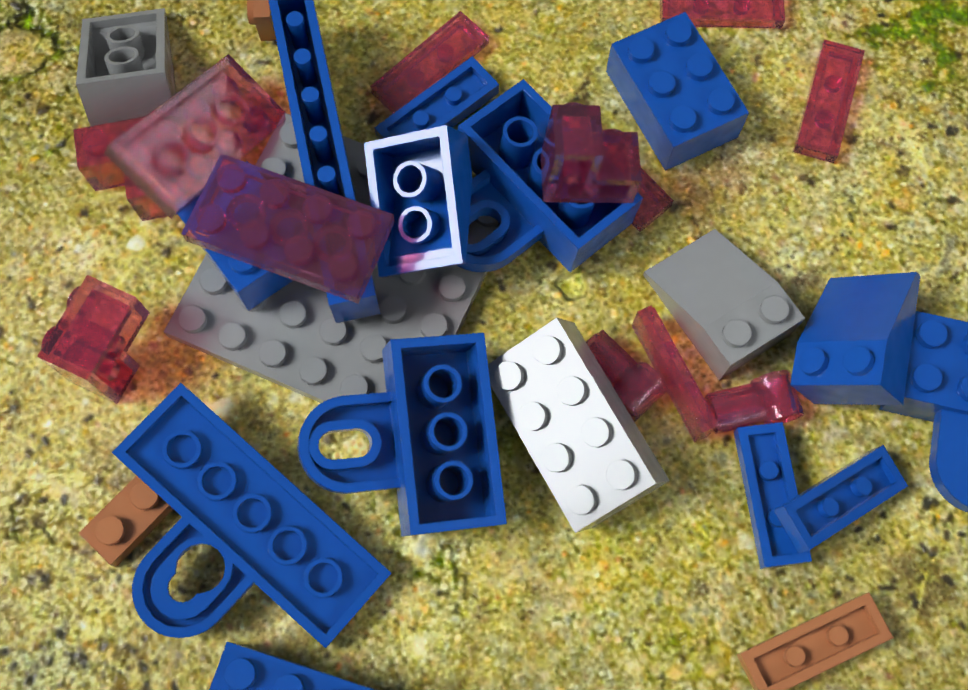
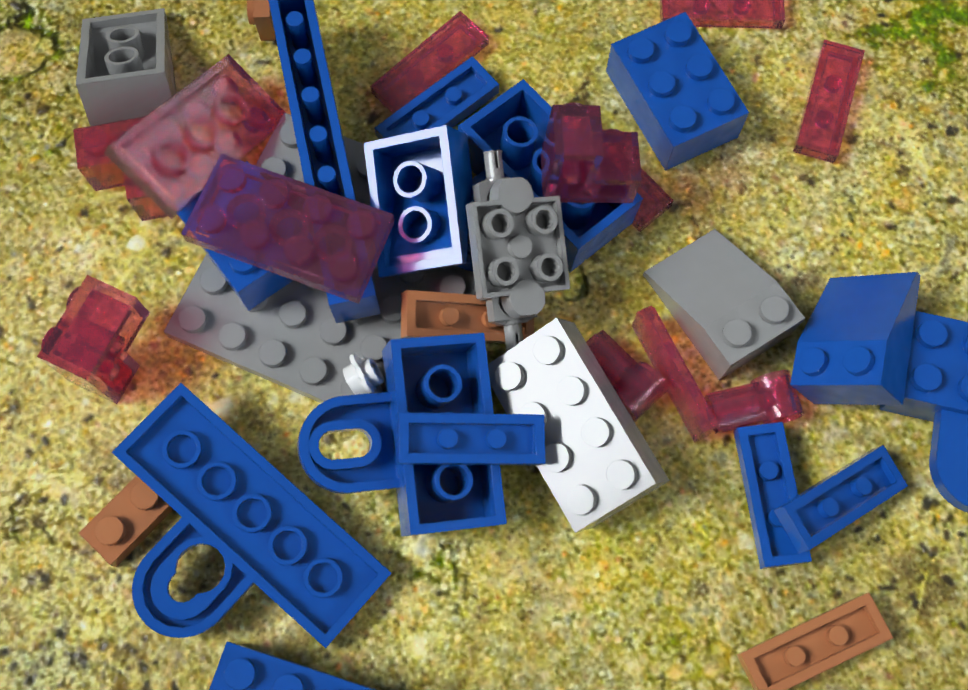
(363, 375): none -> white plate
(449, 314): none -> nougat plate
(470, 439): none -> blue plate
(514, 248): none -> light grey piece

